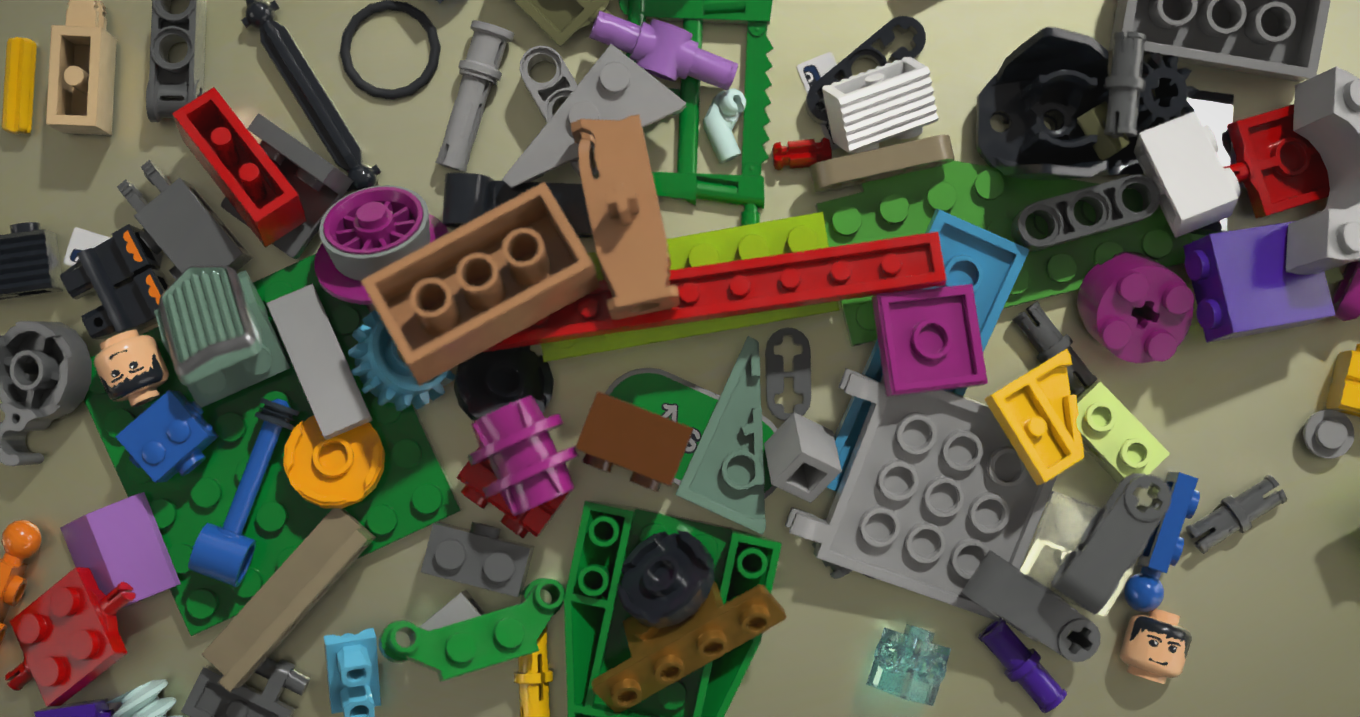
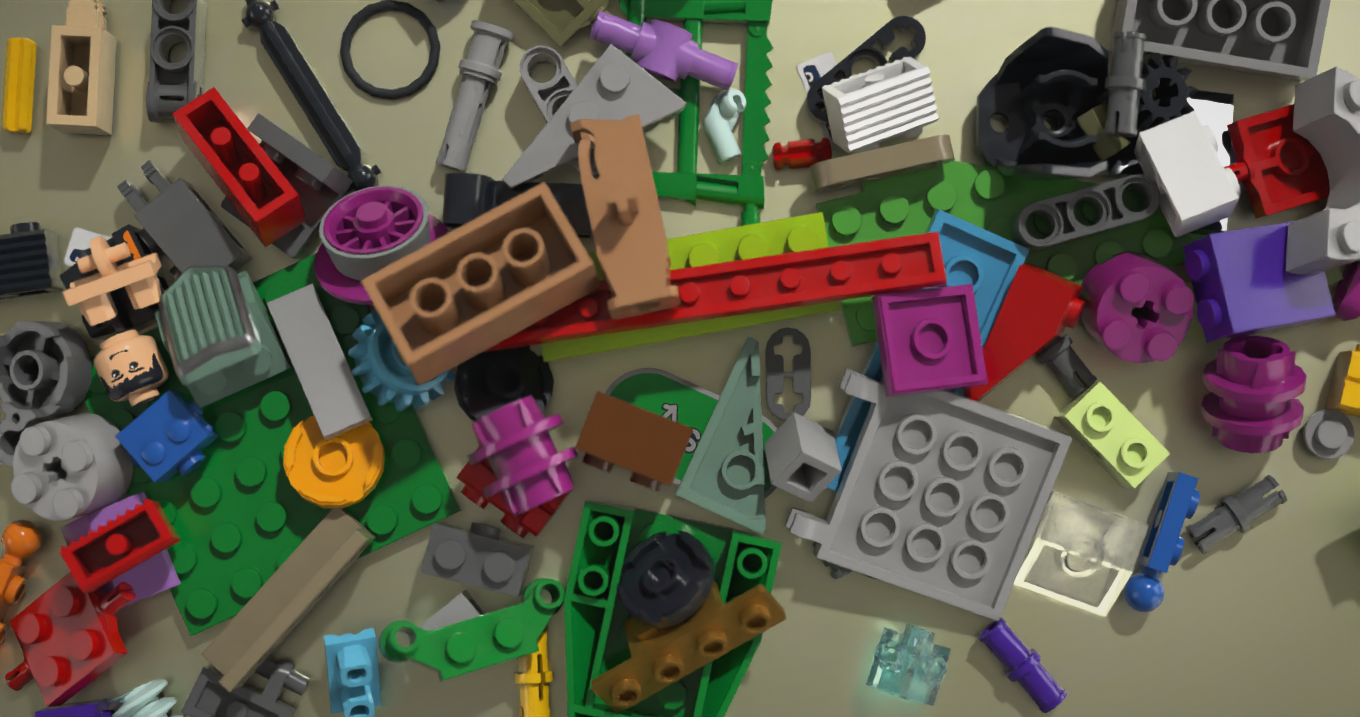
(70, 467): none -> light grey brick
(93, 292): none -> light nougat hips
(119, 545): none -> red brick
(224, 551): blue piece -> none
(1029, 320): none -> red slope
(1032, 608): dark grey piece -> none
(1041, 418): yellow wing -> none
(1112, 542): dark grey piece -> none
(1155, 646): light nougat head -> none
(1253, 394): none -> magenta piece

